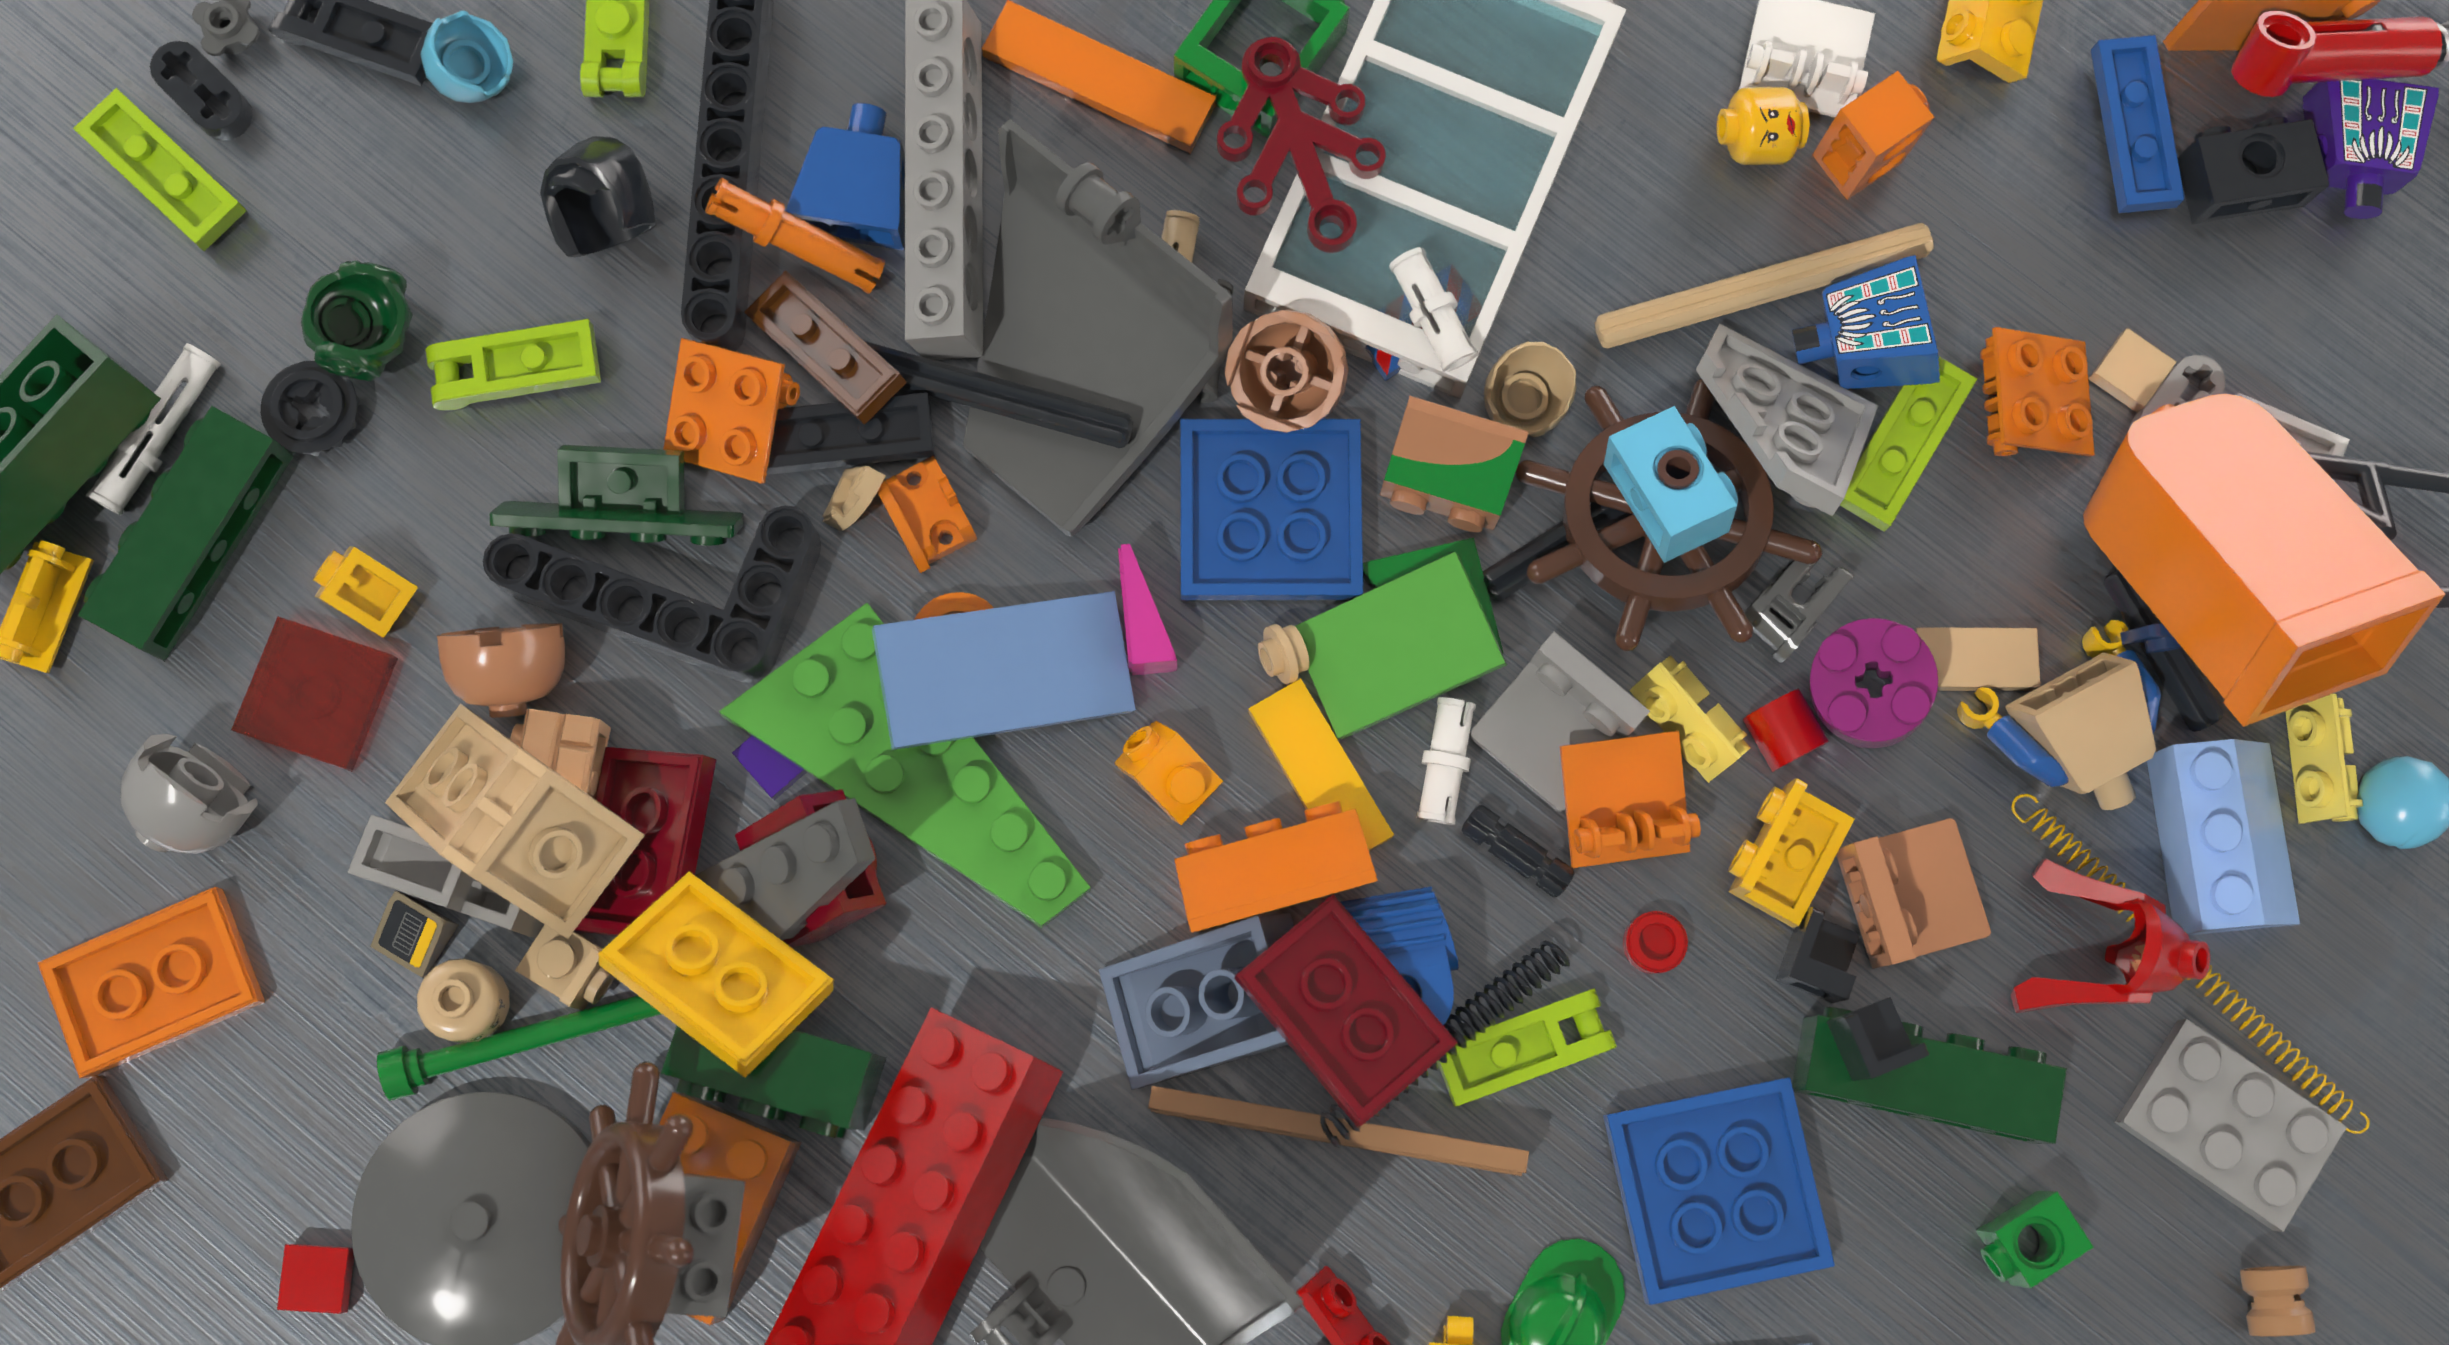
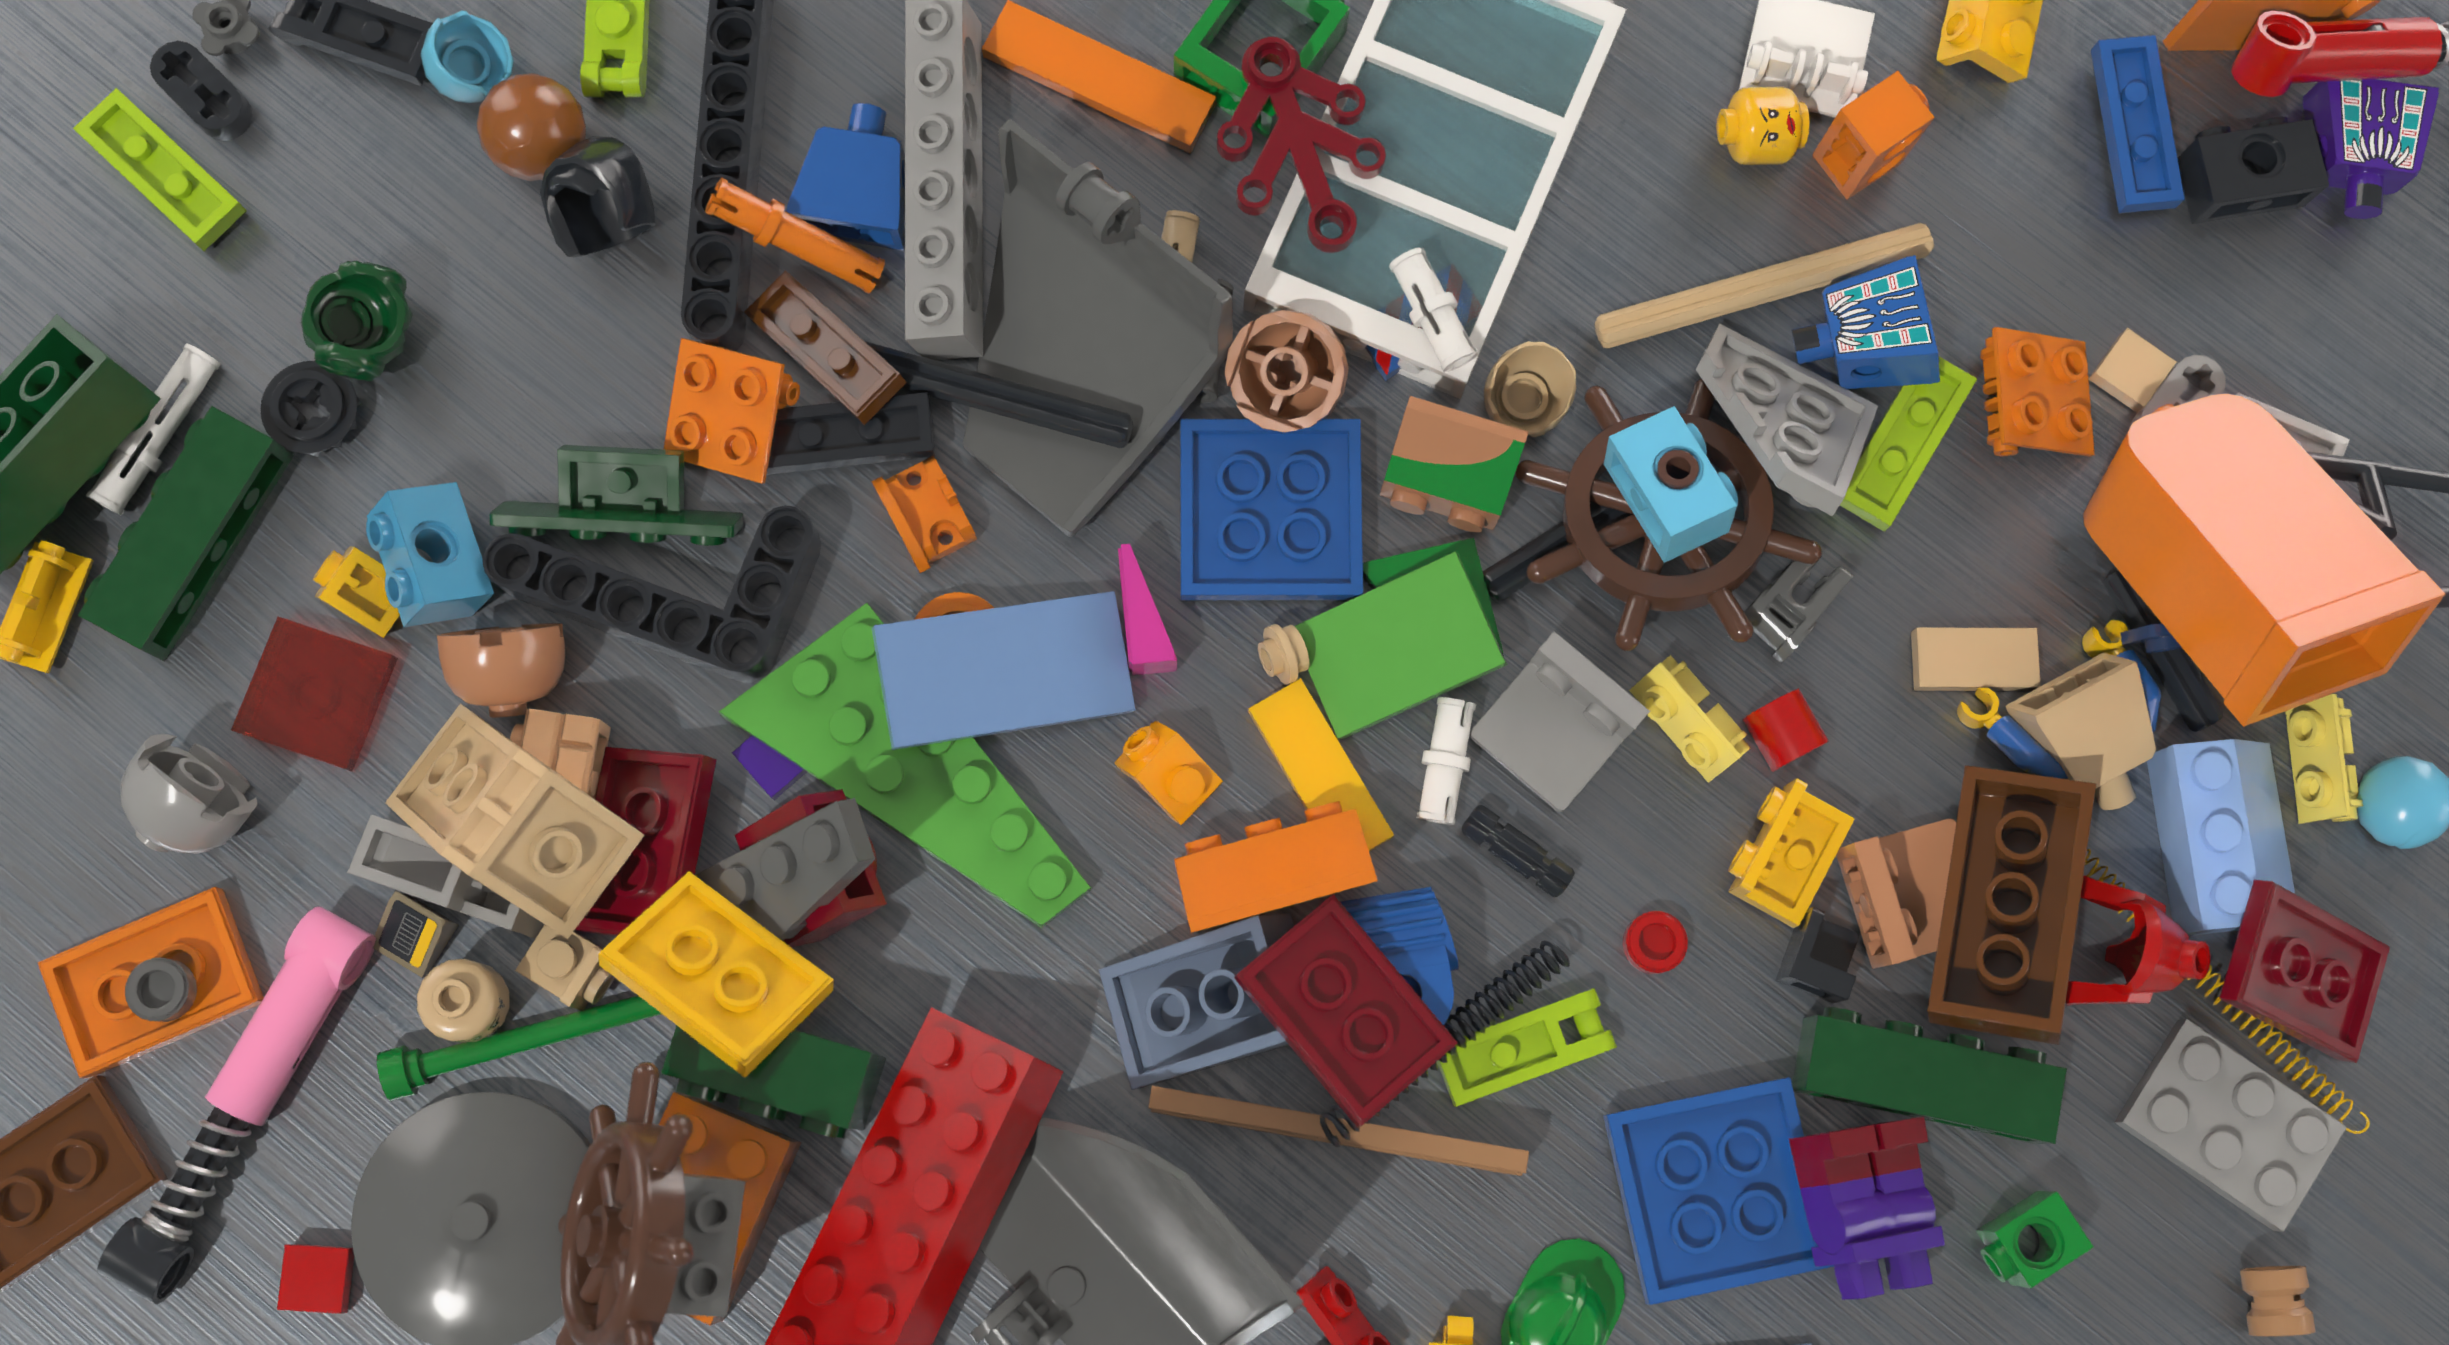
(160, 990): none -> dark grey tile
(321, 961): none -> piece
(437, 523): none -> dark azure brick
(514, 363): lime plate -> none
(529, 124): none -> dark orange piece
(852, 496): tan tile -> none
(1626, 799): orange hinge -> none
(1868, 1204): none -> dark purple hips
(1874, 1040): black panel -> none
(1895, 654): magenta brick -> none
(2011, 904): none -> reddish brown brick
(2304, 971): none -> dark red tile

